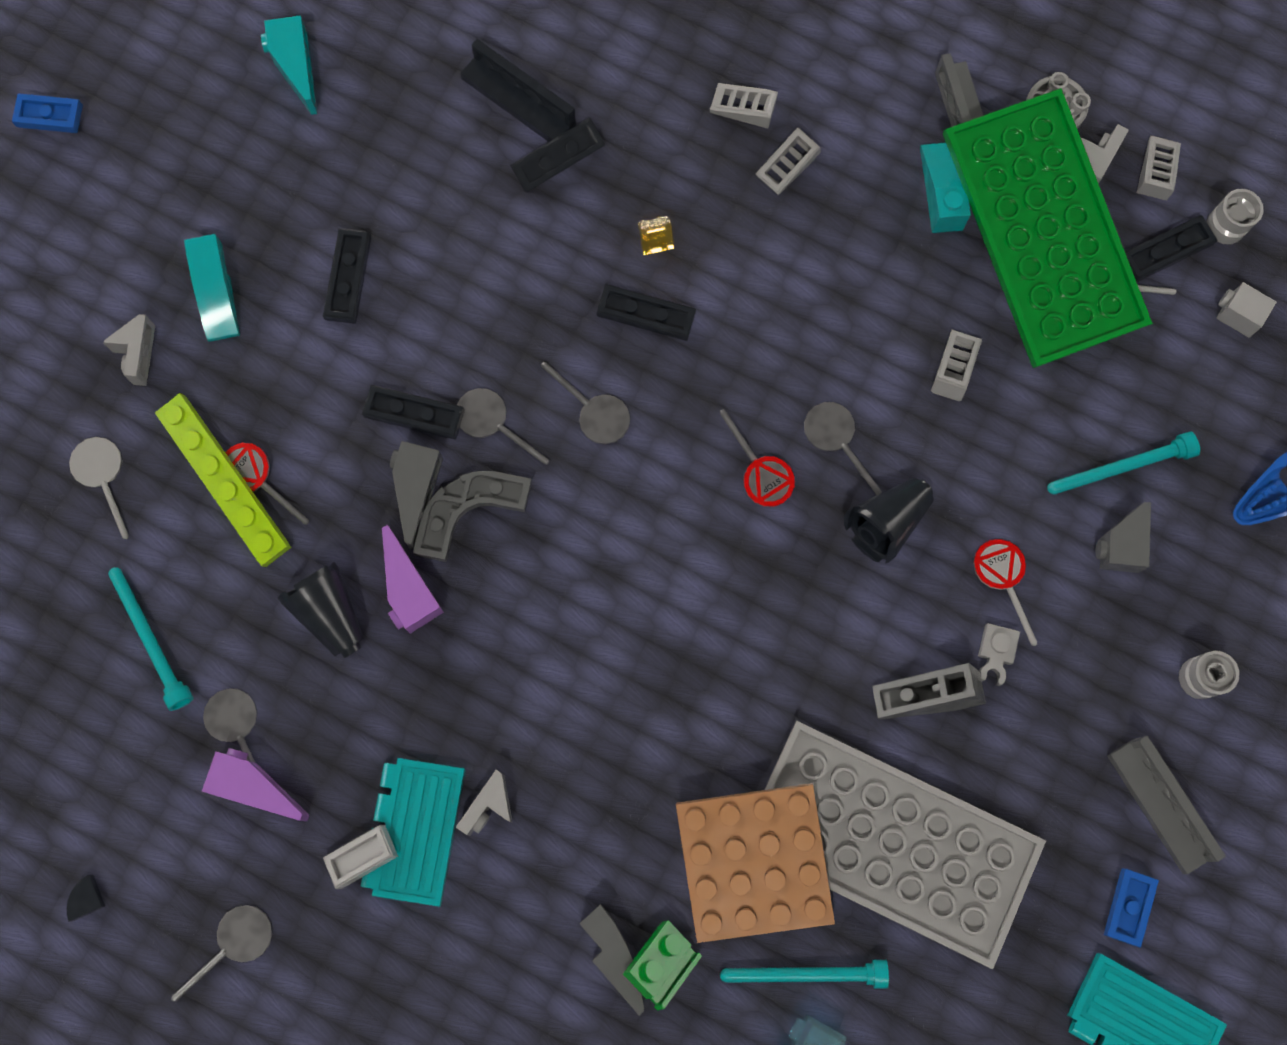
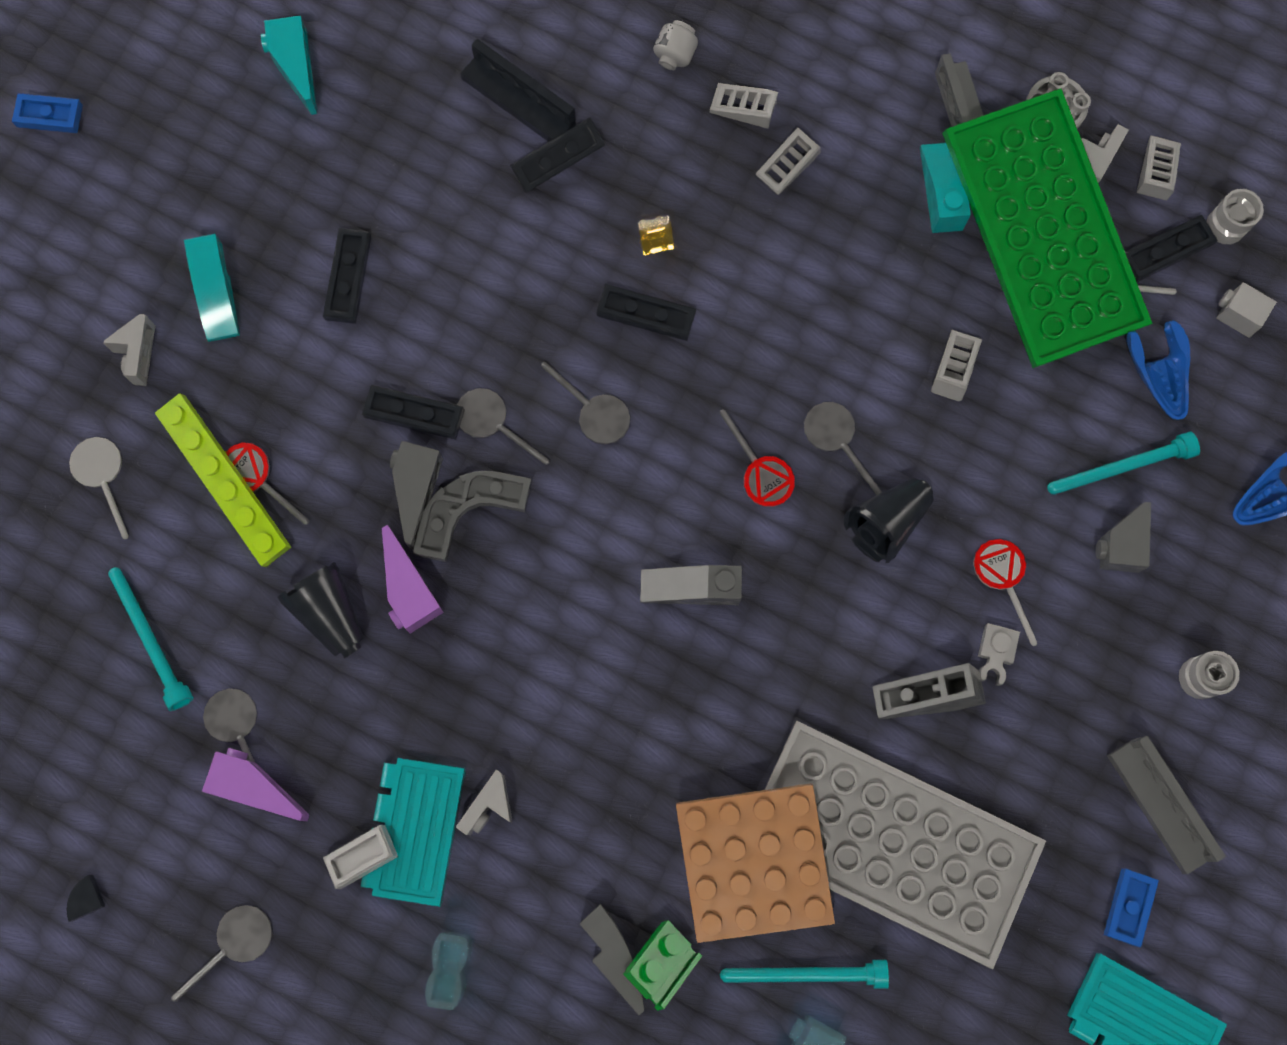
(448, 980): none -> clear light blue brick
(675, 45): none -> light grey head
(692, 585): none -> slope
(1167, 377): none -> blue animal

